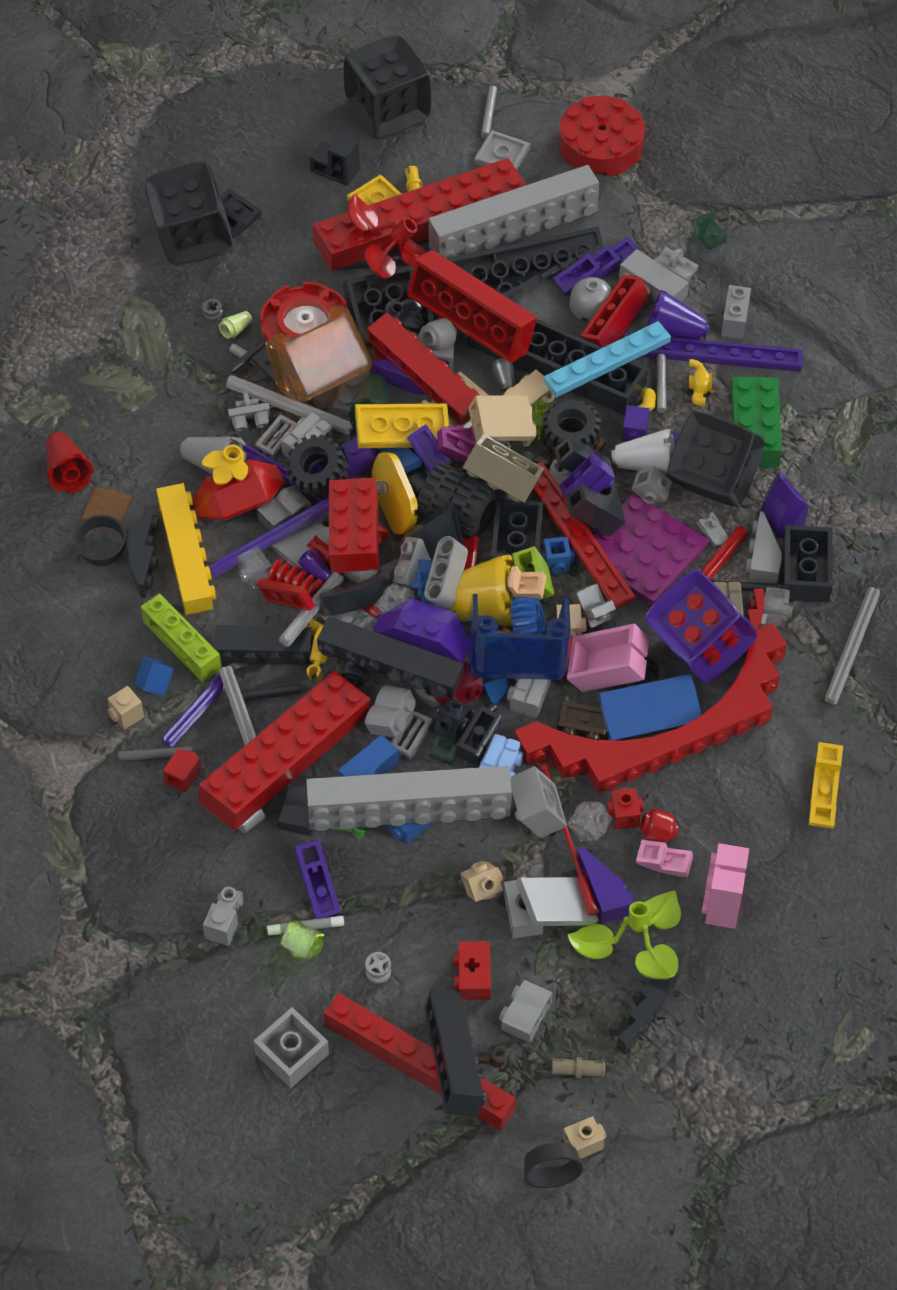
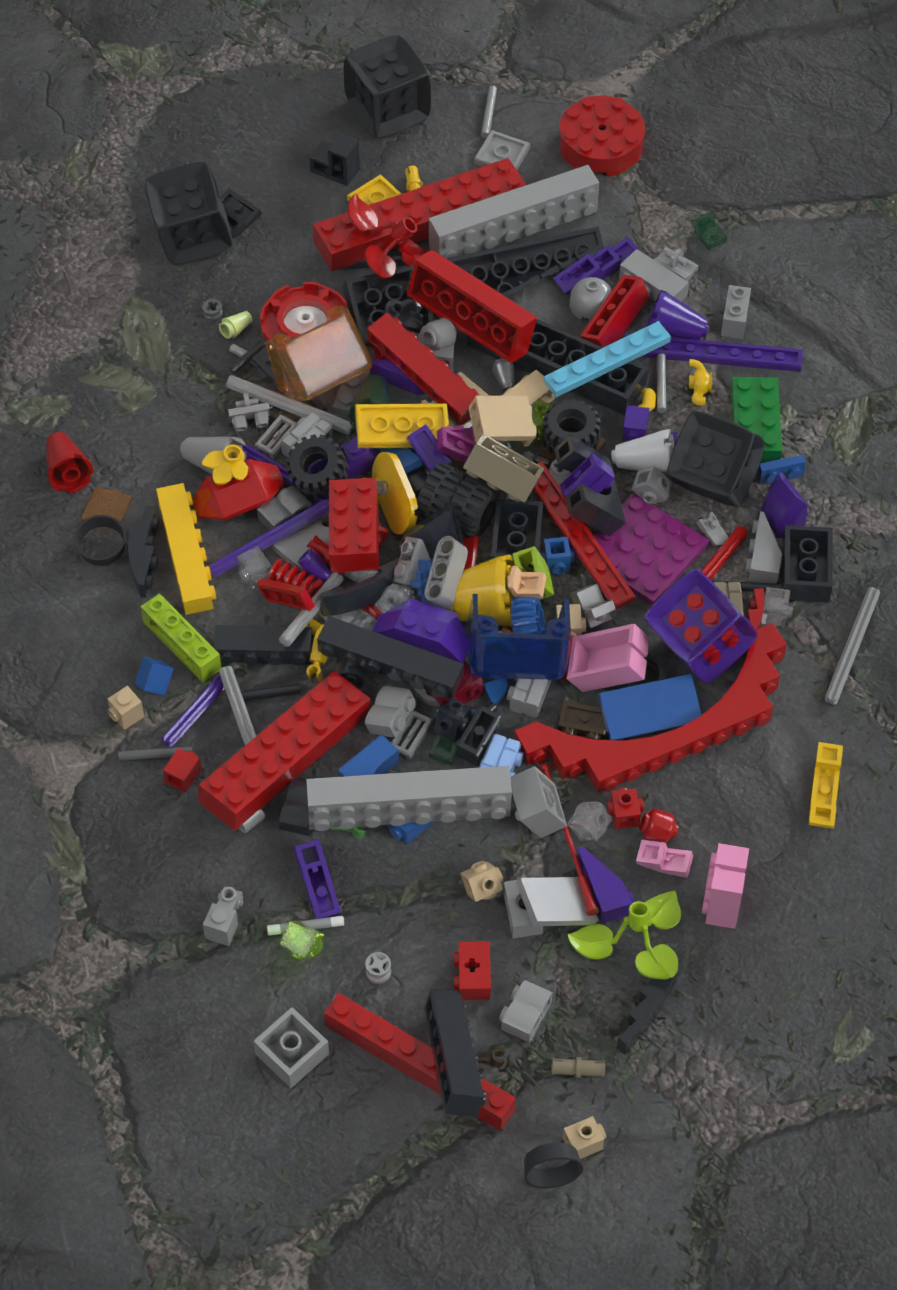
(790, 467): none -> blue plate

